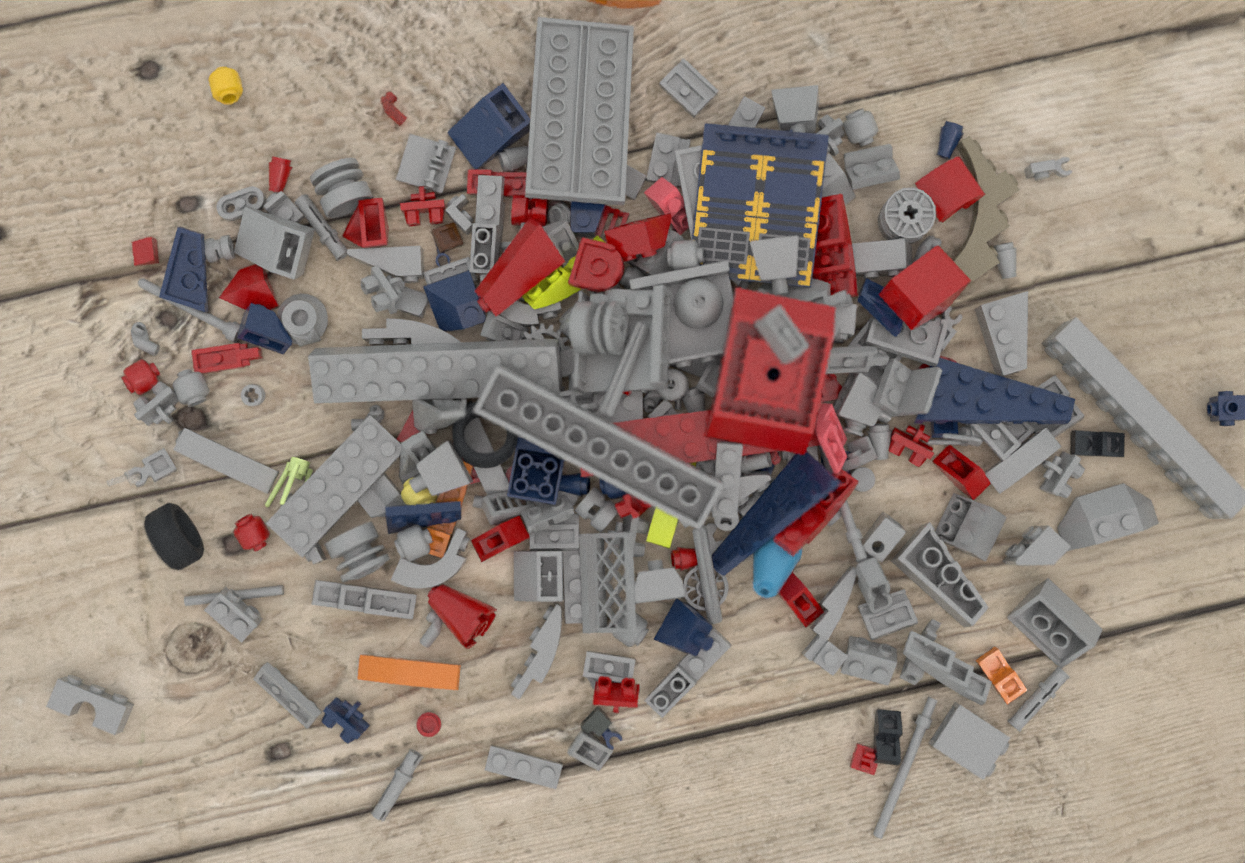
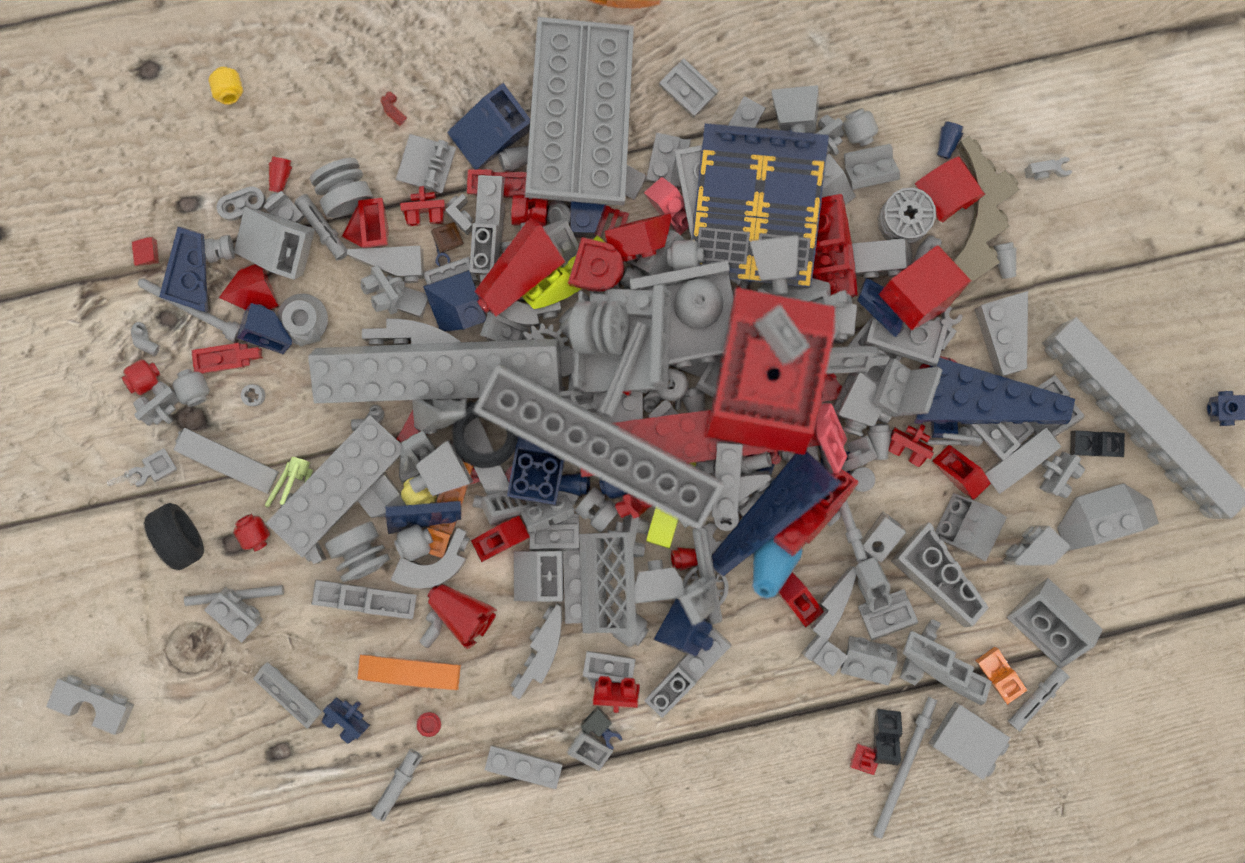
(697, 600): none -> light grey bracket

